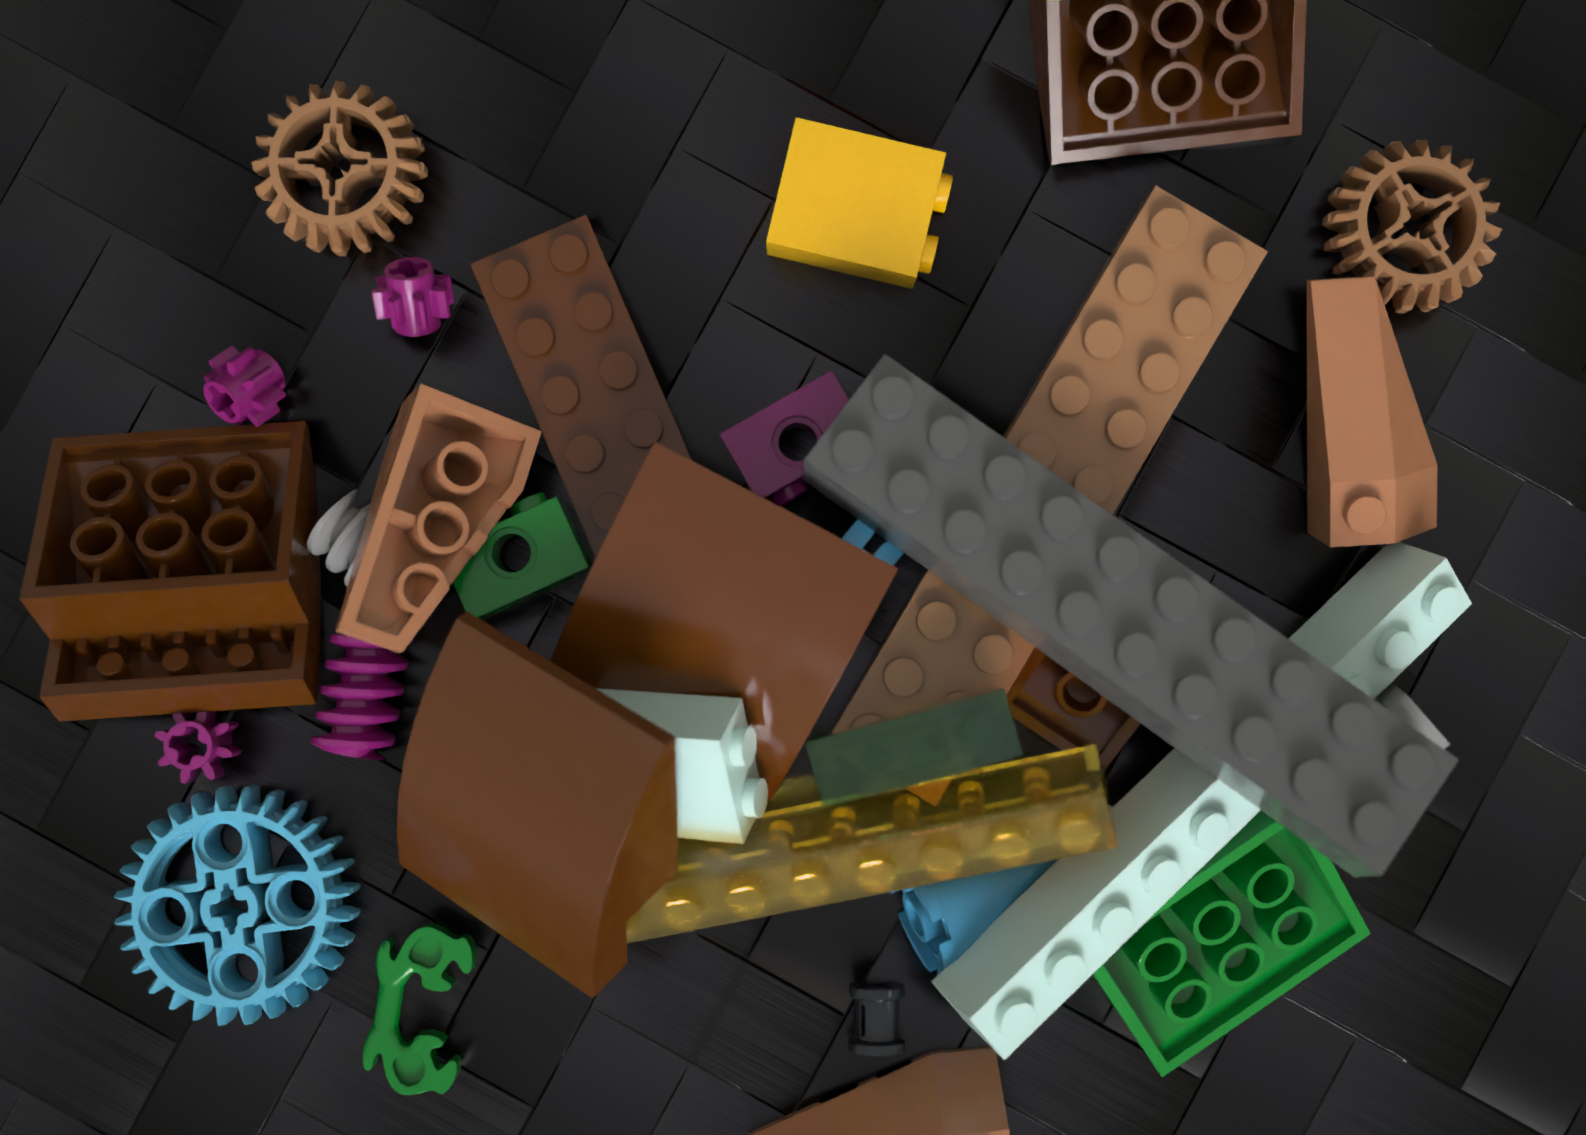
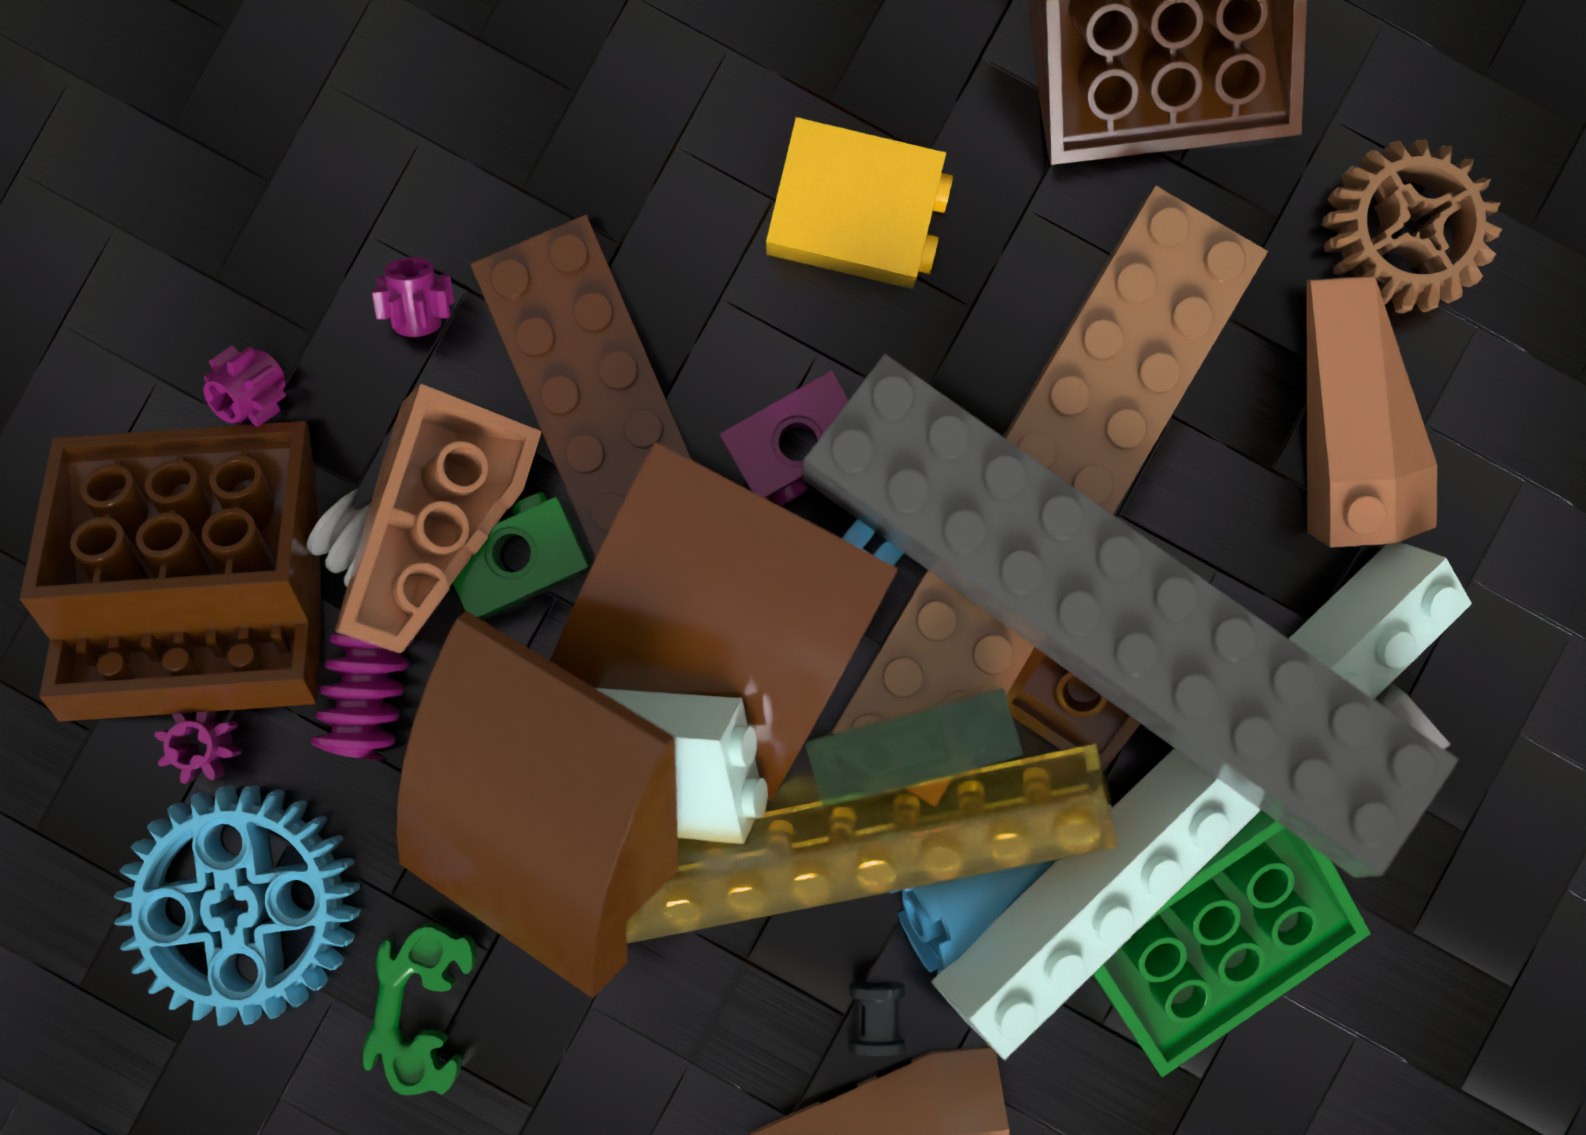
(290, 163): medium nougat gear -> none

